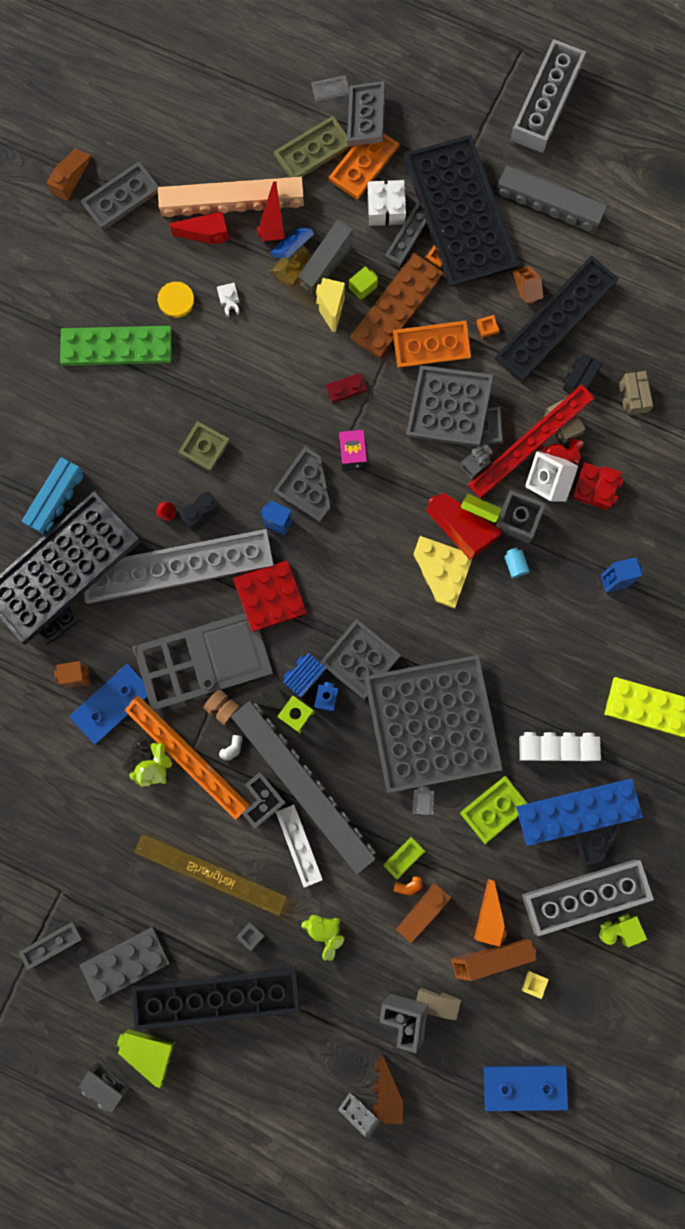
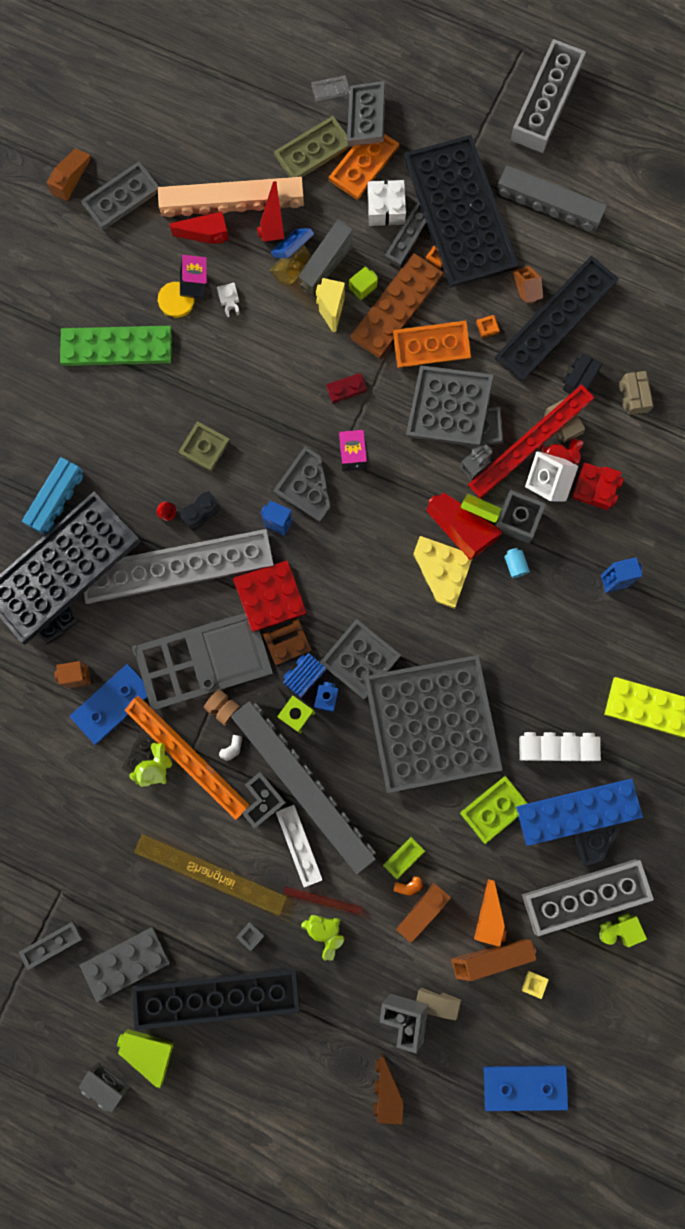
(192, 276): none -> piece
(290, 648): none -> reddish brown plate
(322, 900): none -> clear red bar
(359, 1115): plate -> none
(423, 801): clear brick -> none

